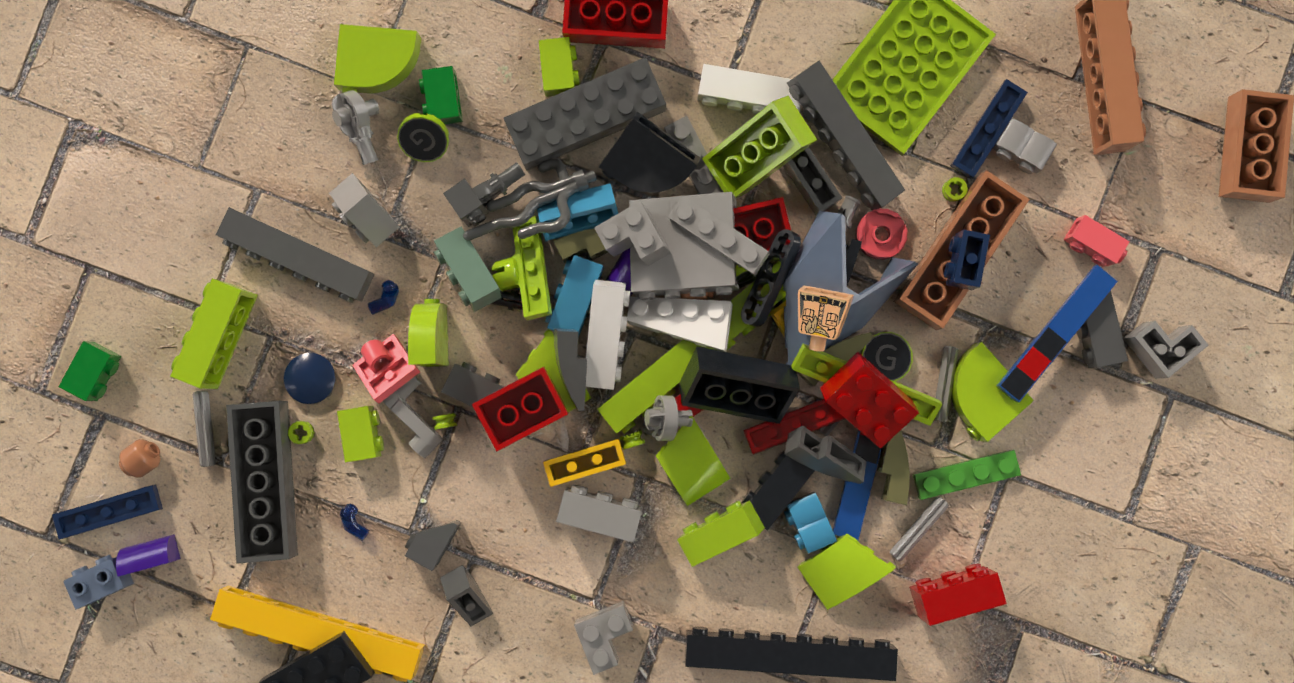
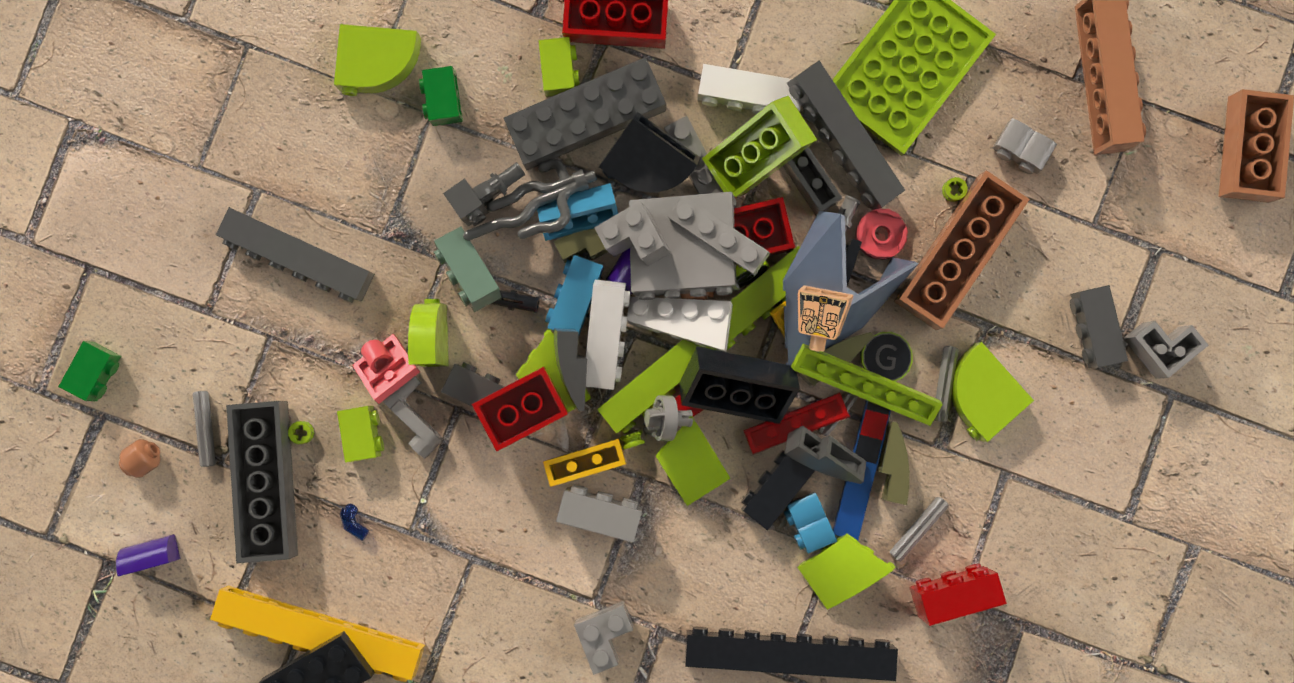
(95, 583): sand blue brick -> none
(107, 511): dark blue plate -> none
(213, 335): lime brick -> none
(309, 378): dark blue dish -> none
(353, 118): light grey pin -> none
(360, 208): light grey brick -> none
(387, 299): clear blue arm -> none
(423, 137): black tile -> none
(431, 544): dark grey slope -> none
(445, 421): lime bush -> none
(465, 595): dark grey slope -> none
(528, 272): lime plate -> none
(720, 532): lime brick -> none
(767, 276): black beam -> none
(869, 400): red brick -> none
(966, 474): bright green plate -> none
(967, 259): dark blue brick -> none
(988, 129): dark blue plate -> none
(1056, 333): tile -> none
(1096, 241): coral brick -> none

